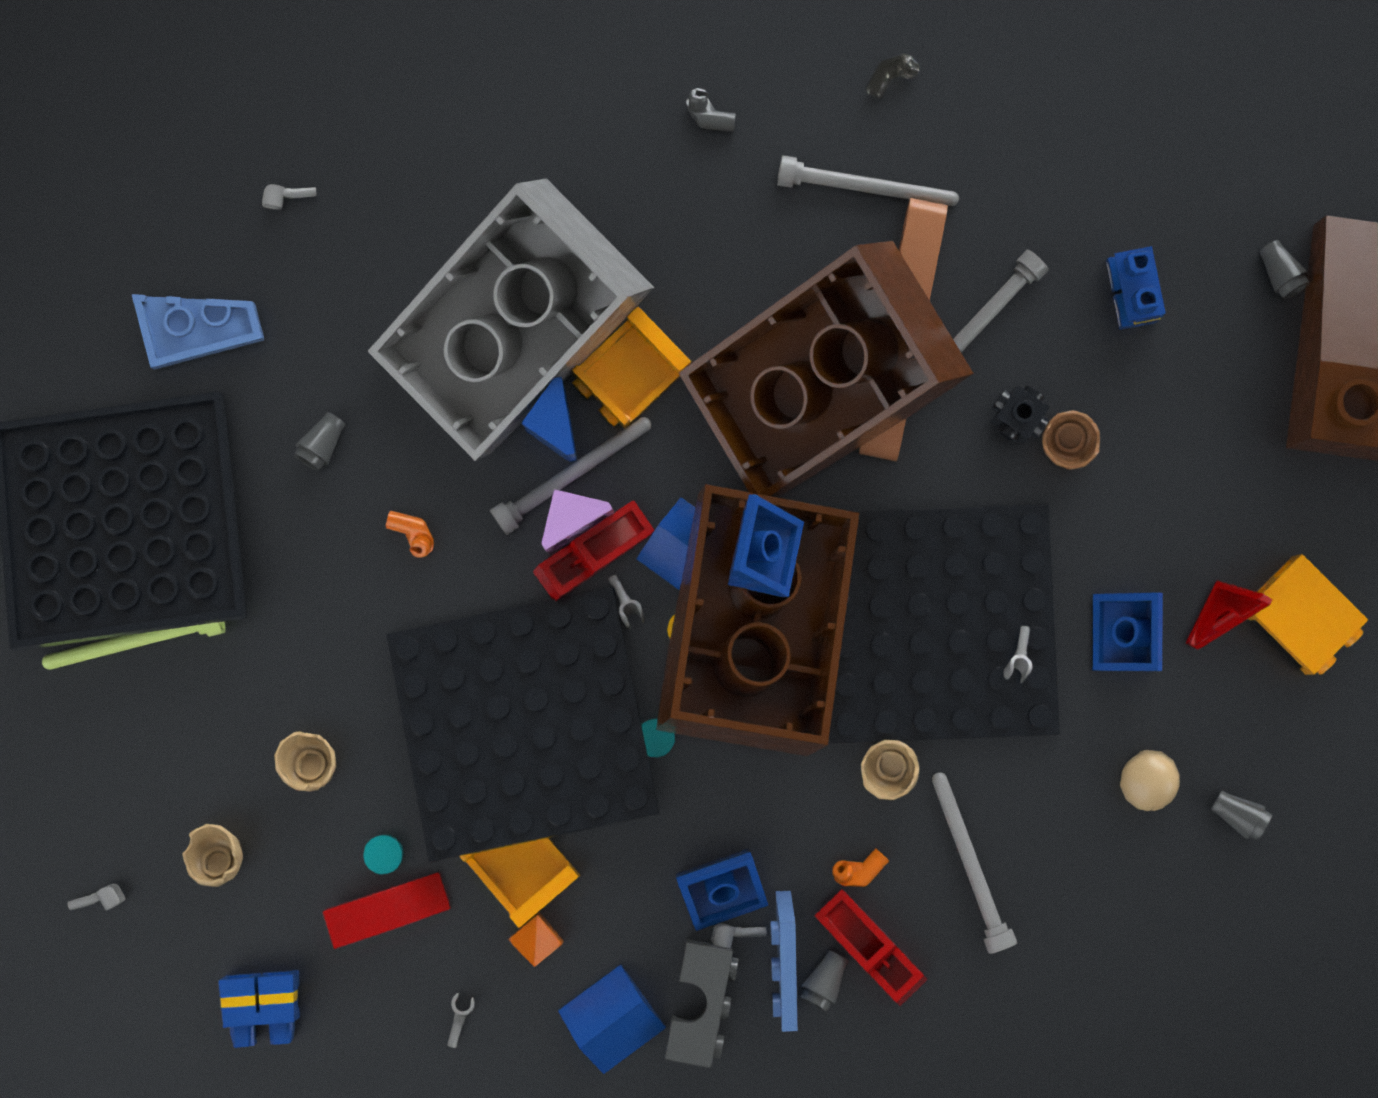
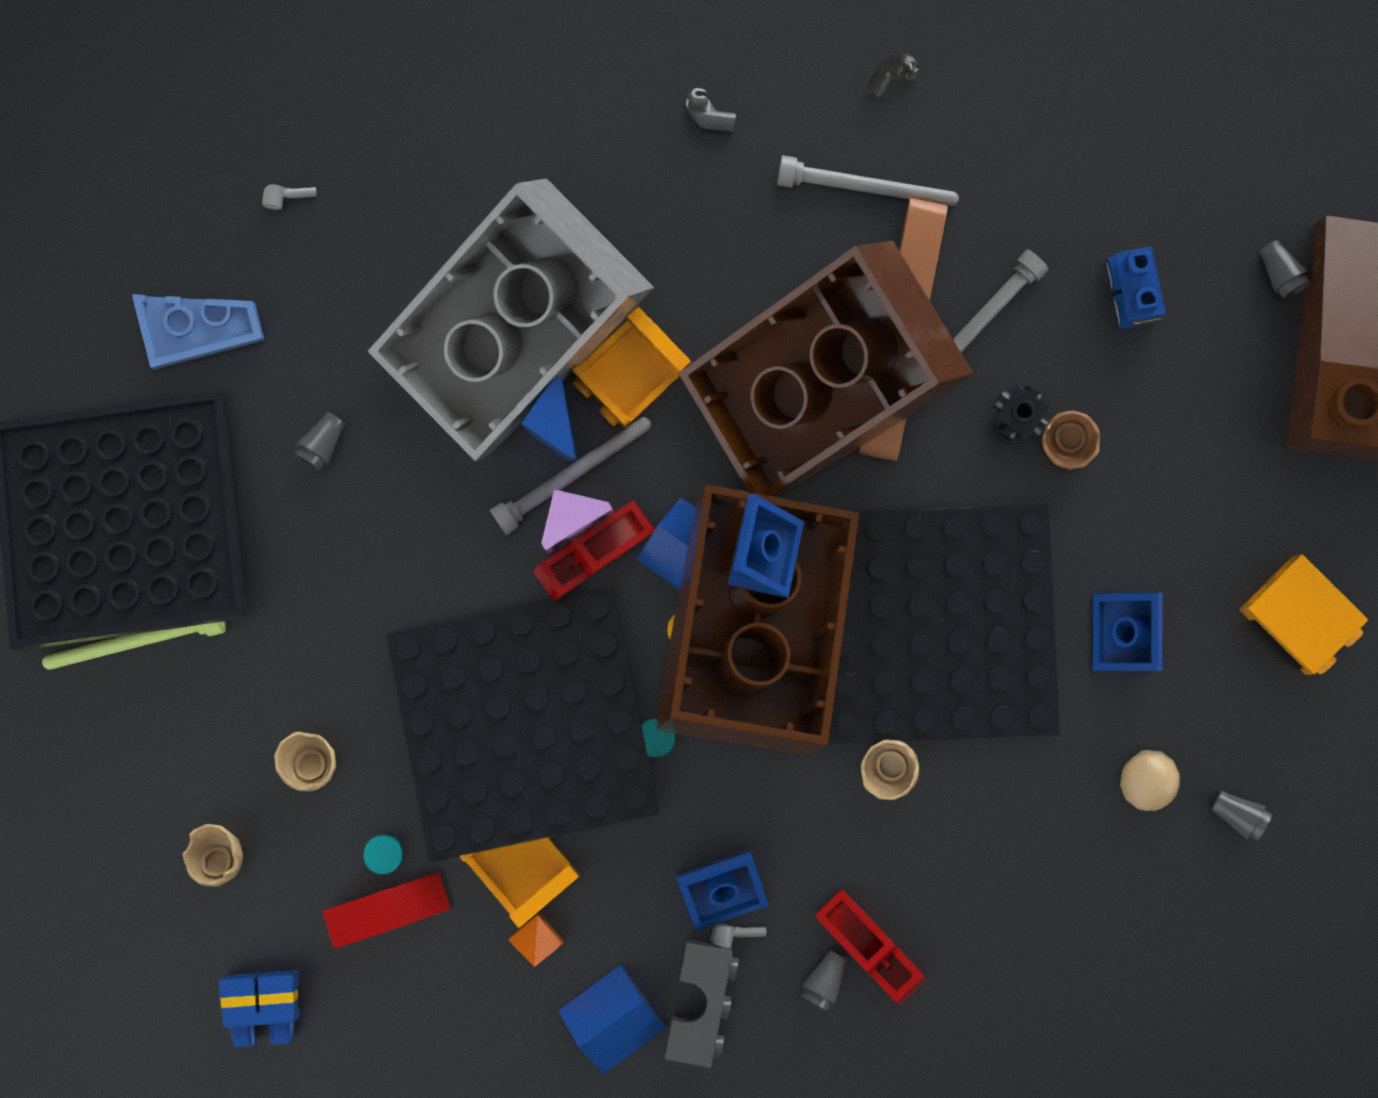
(108, 896): light grey hand -> none
(416, 532): orange arm -> none
(459, 1019): light grey hand -> none
(627, 605): light grey hand -> none
(784, 966): medium blue wing -> none
(859, 873): orange arm -> none
(997, 933): light grey piece -> none
(1020, 660): light grey hand -> none
(1223, 611): red tile -> none

